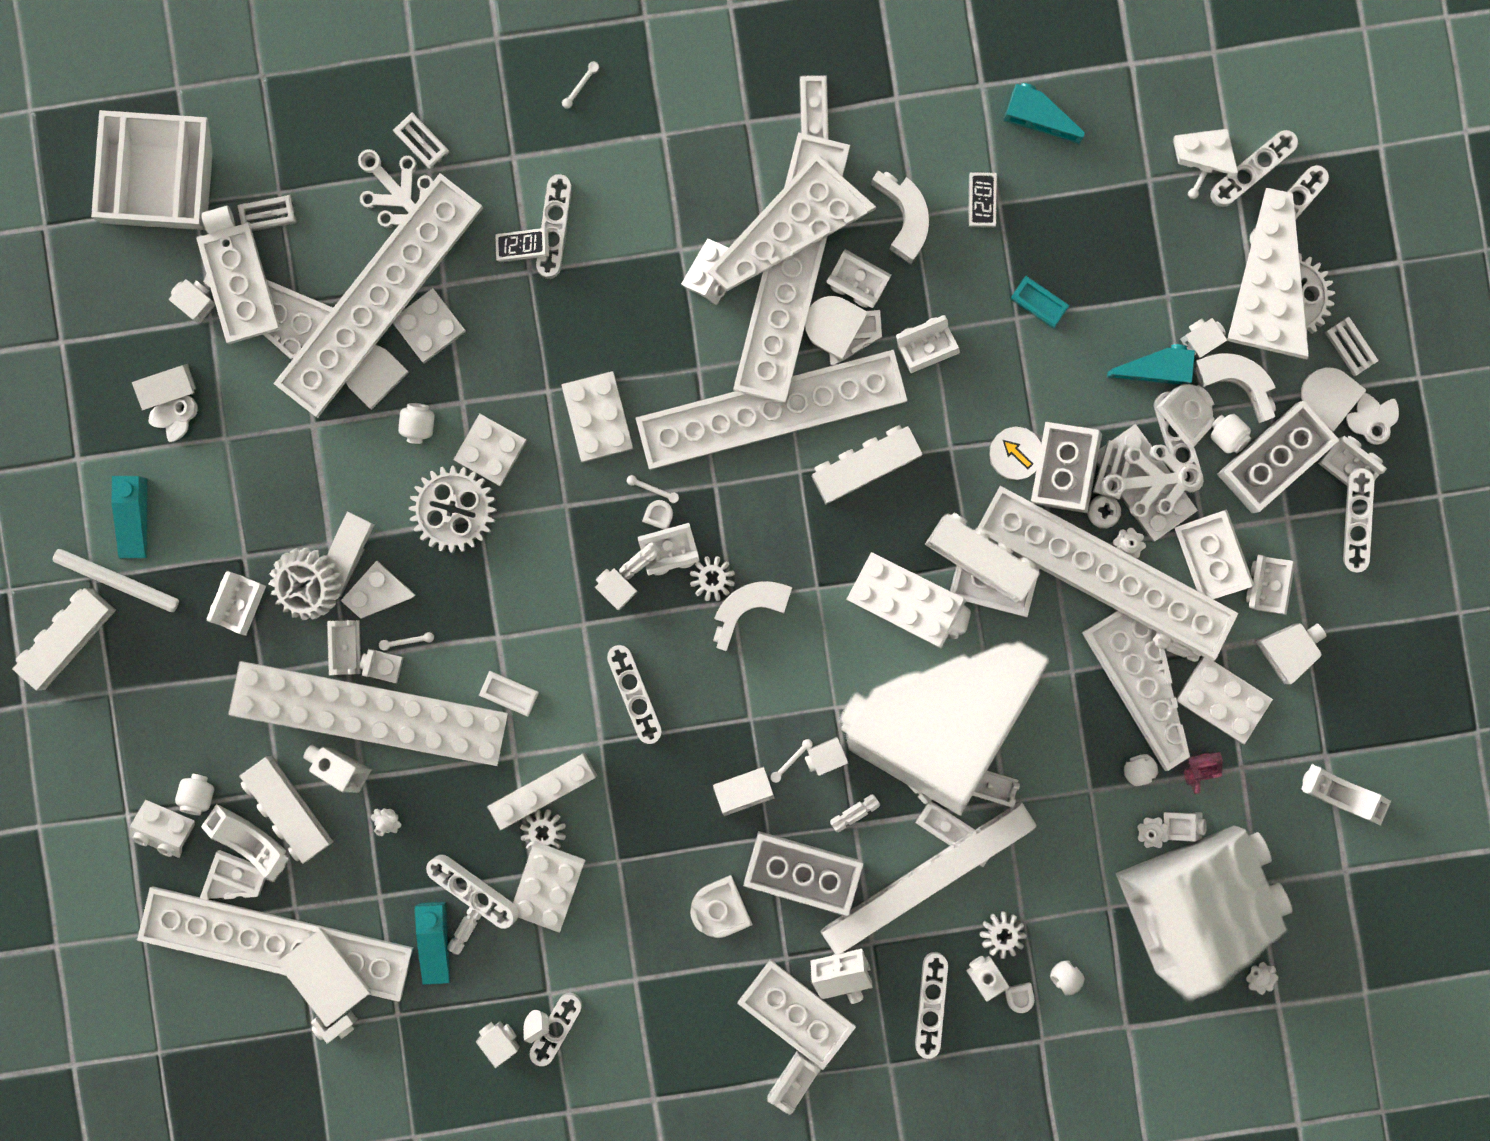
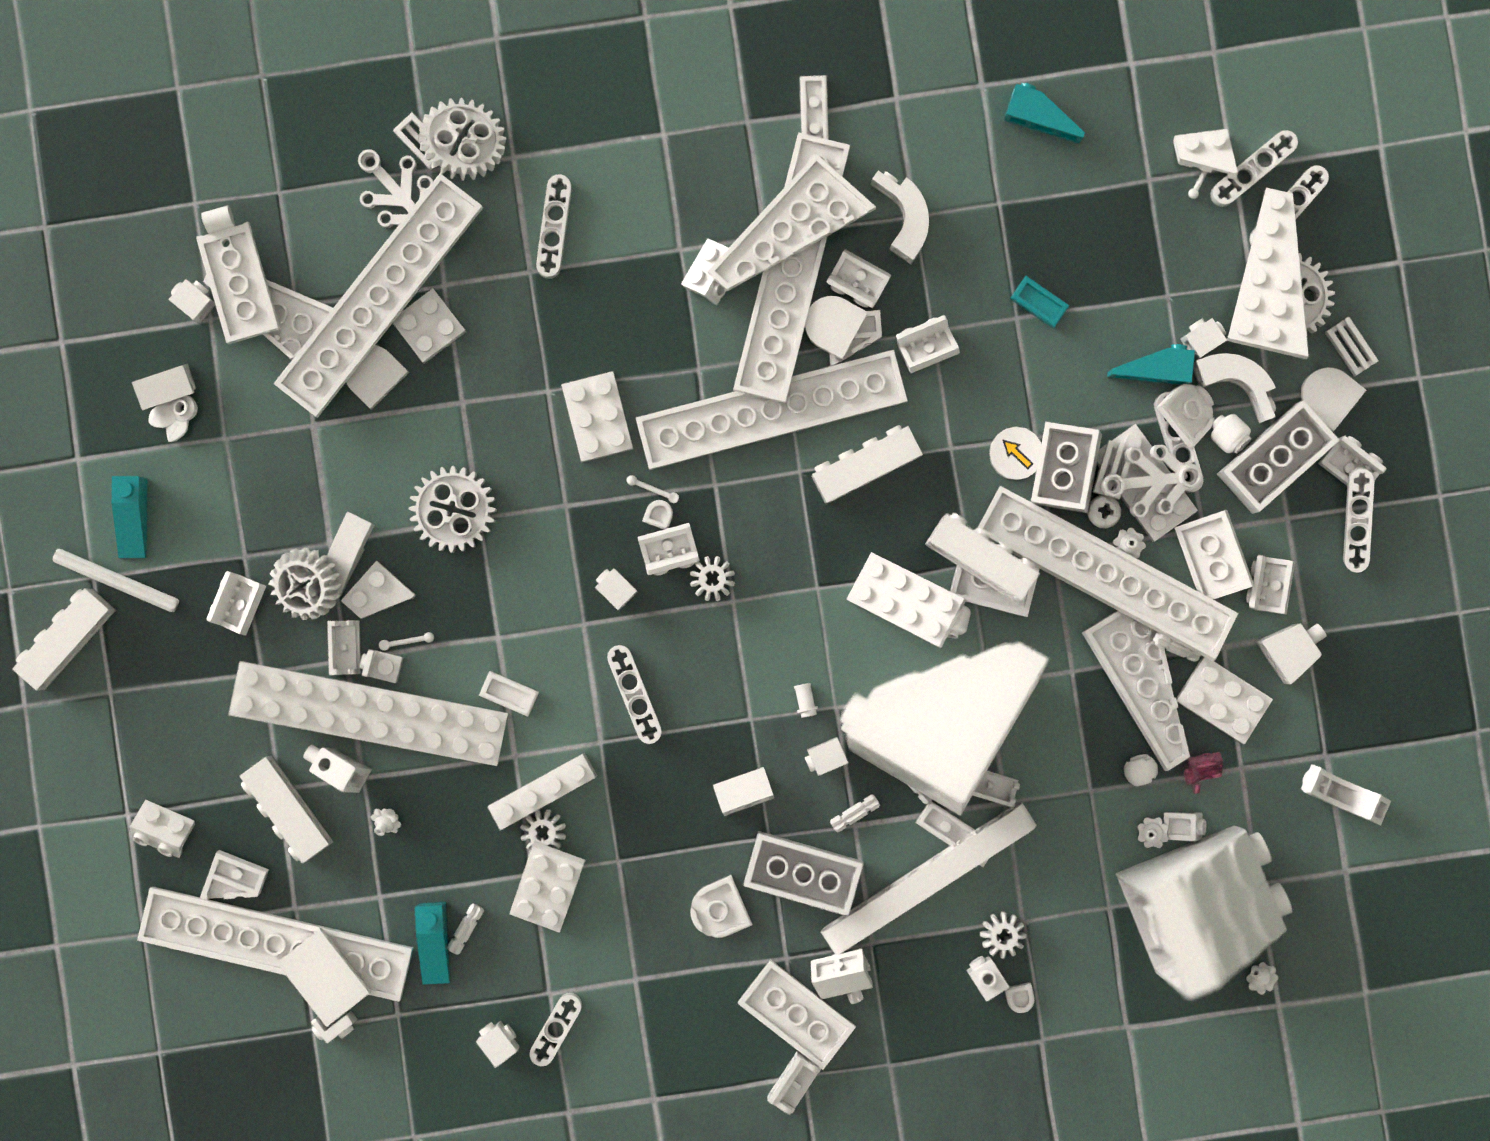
(152, 170): white slope -> none
(194, 795): white head -> none
(247, 840): white arch -> none
(267, 203): white tile -> none
(416, 423): white head -> none
(470, 895): white beam -> none
(484, 150): none -> white gear
(490, 450): white plate -> none
(522, 245): tile -> none
(535, 1026): white tile -> none
(593, 68): white hinge -> none
(639, 561): white axle -> none
(754, 595): white arch -> none
(805, 700): none -> white pin
(806, 744): white hinge -> none
(935, 1005): white beam -> none
(982, 200): tile -> none
(1067, 977): white piece -> none
(1371, 415): white plate -> none

